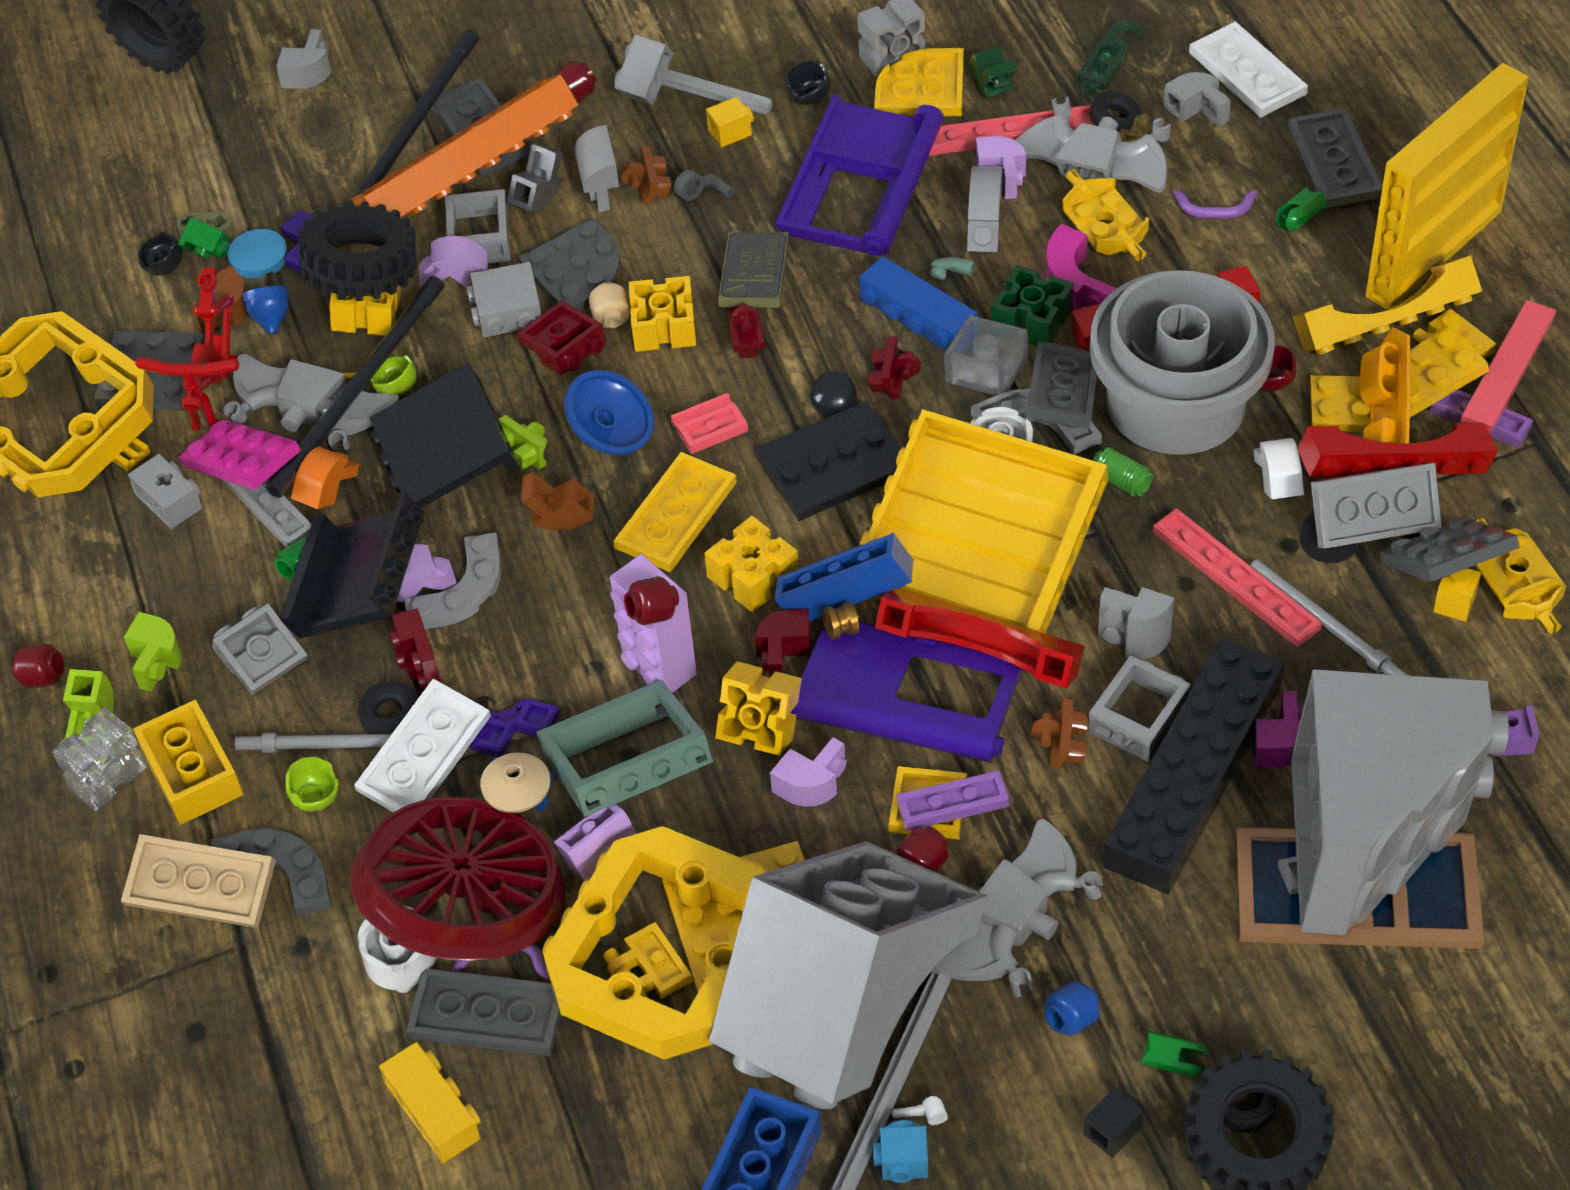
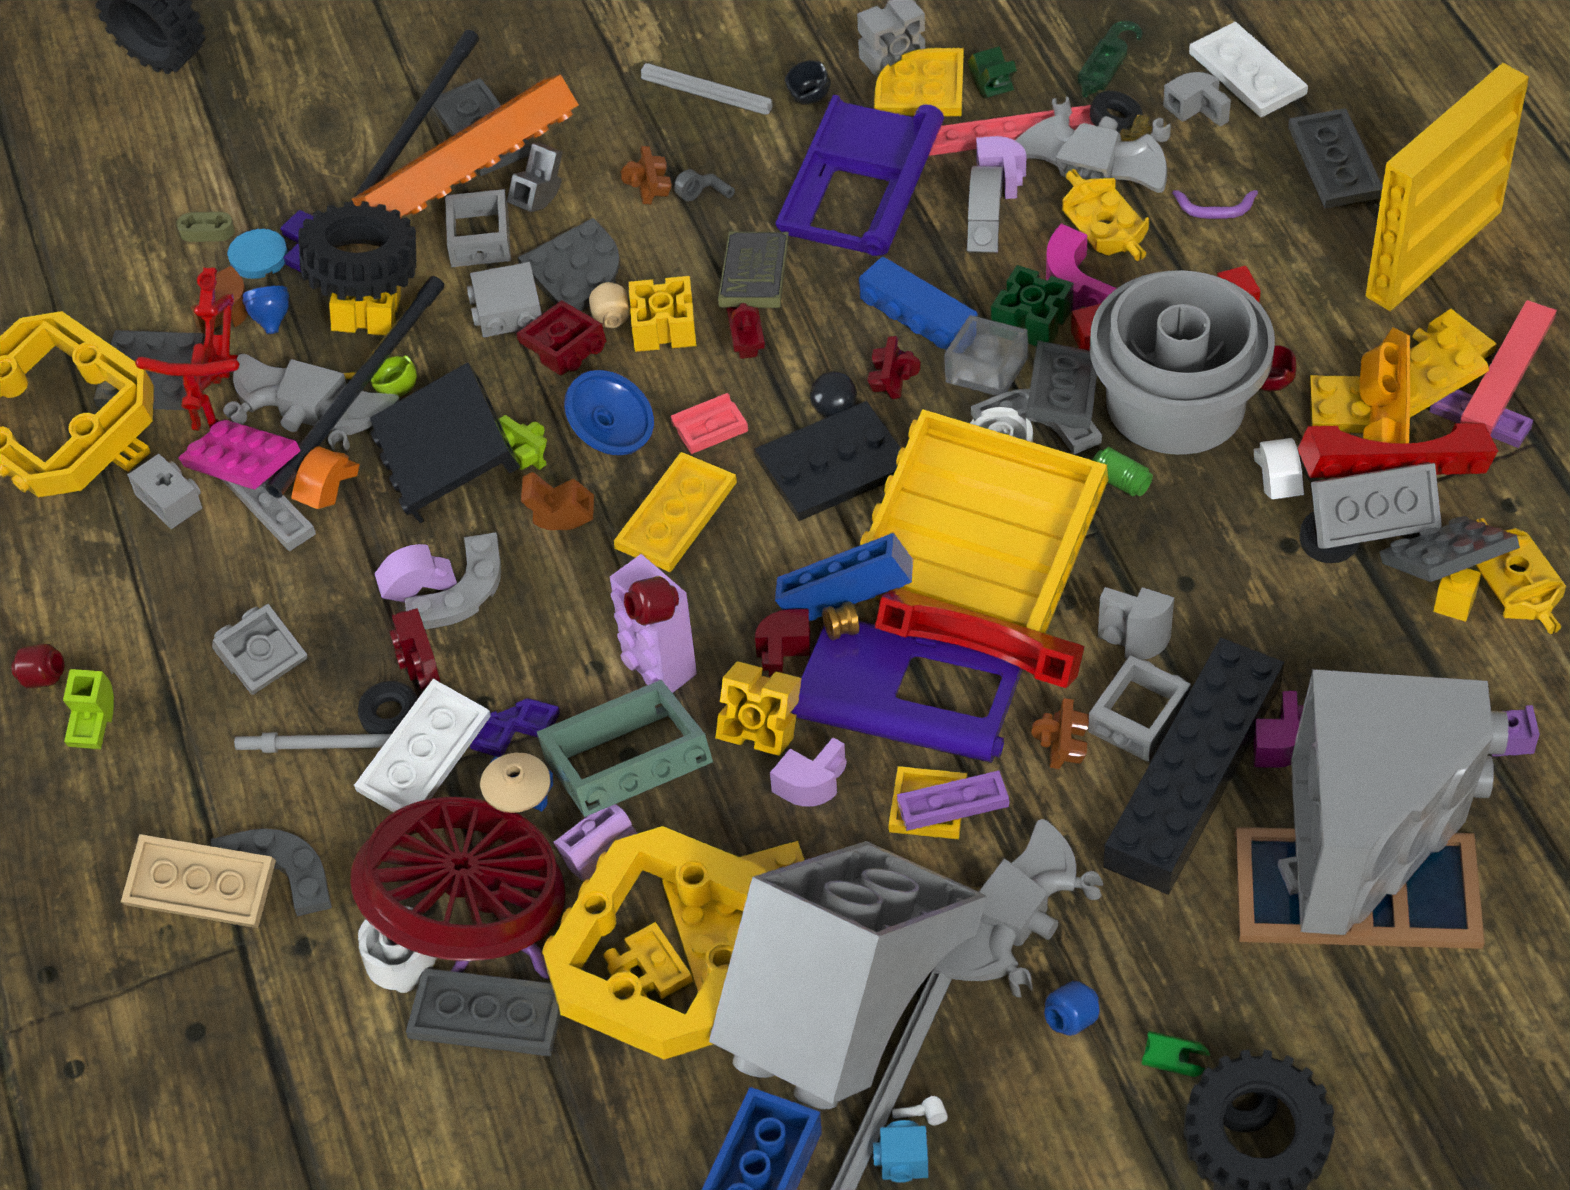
(99, 758): clear brick -> none
(155, 646): lime brick -> none
(160, 254): black hair -> none
(188, 762): yellow brick -> none
(204, 239): green brick -> none
(288, 559): green cone -> none
(305, 66): light grey brick -> none
(311, 784): lime hair -> none
(351, 570): black panel -> none
(431, 1101): yellow brick -> none
(454, 258): lavender brick -> none
(578, 79): dark red head -> none
(596, 165): light grey brick -> none
(643, 69): light grey brick -> none
(729, 121): yellow brick -> none
(750, 563): yellow brick -> none
(925, 847): dark red head -> none
(951, 264): sand green arm -> none
(1114, 1121): black brick -> none
(1237, 578): coral tile -> none
(1300, 209): green piece -> none
(1376, 659): light grey bar -> none
(1448, 283): yellow arch -> none

